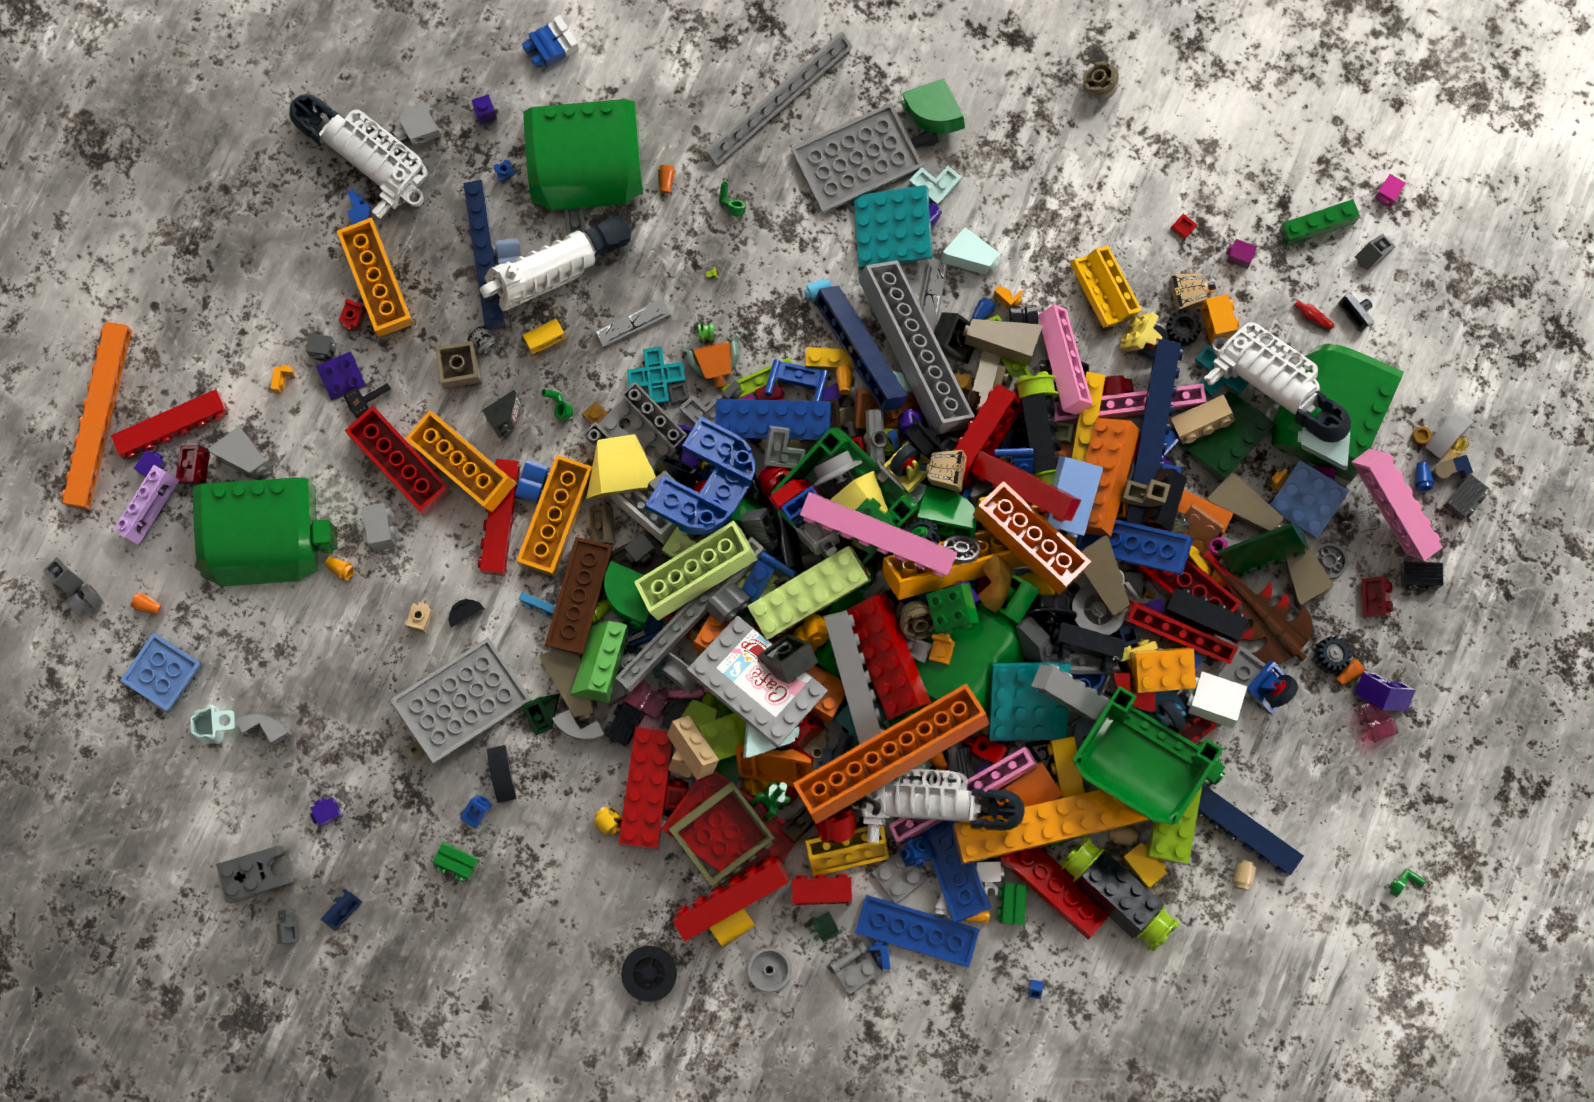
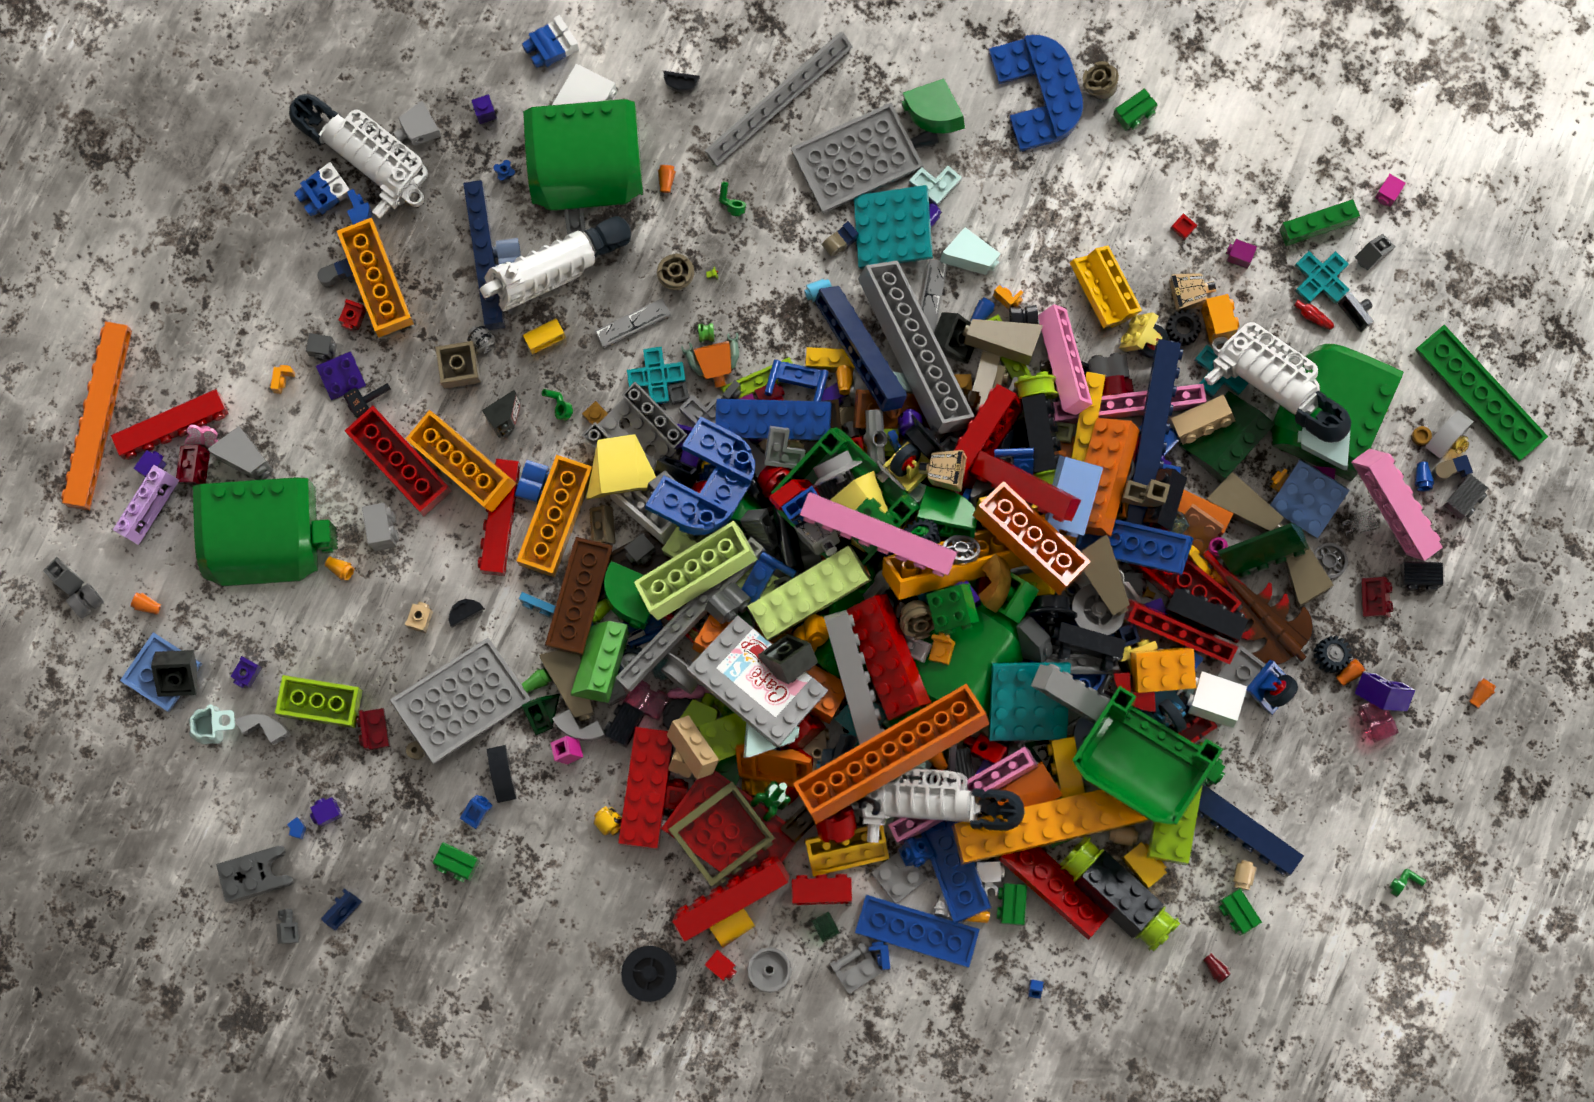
(175, 673): none -> pearl dark grey slope
(201, 435): none -> bright pink animal
(252, 672): none -> dark purple brick
(297, 828): none -> blue piece
(318, 701): none -> lime brick
(324, 189): none -> blue hips
(335, 272): none -> leg
(373, 729): none -> dark red bracket
(537, 680): none -> bright green cone
(566, 750): none -> dark pink brick
(585, 87): none -> white brick
(675, 271): none -> dark tan cone
(680, 81): none -> black plate
(721, 966): none -> red piece
(840, 239): none -> leg
(1057, 83): none -> blue plate
(1109, 366): none -> dark grey brick
(1135, 110): none -> green brick
(1217, 969): none -> dark red cone
(1239, 912): none -> green brick
(1322, 277): none -> teal plate
(1481, 393): none -> green plate
(1482, 692): none -> orange cone

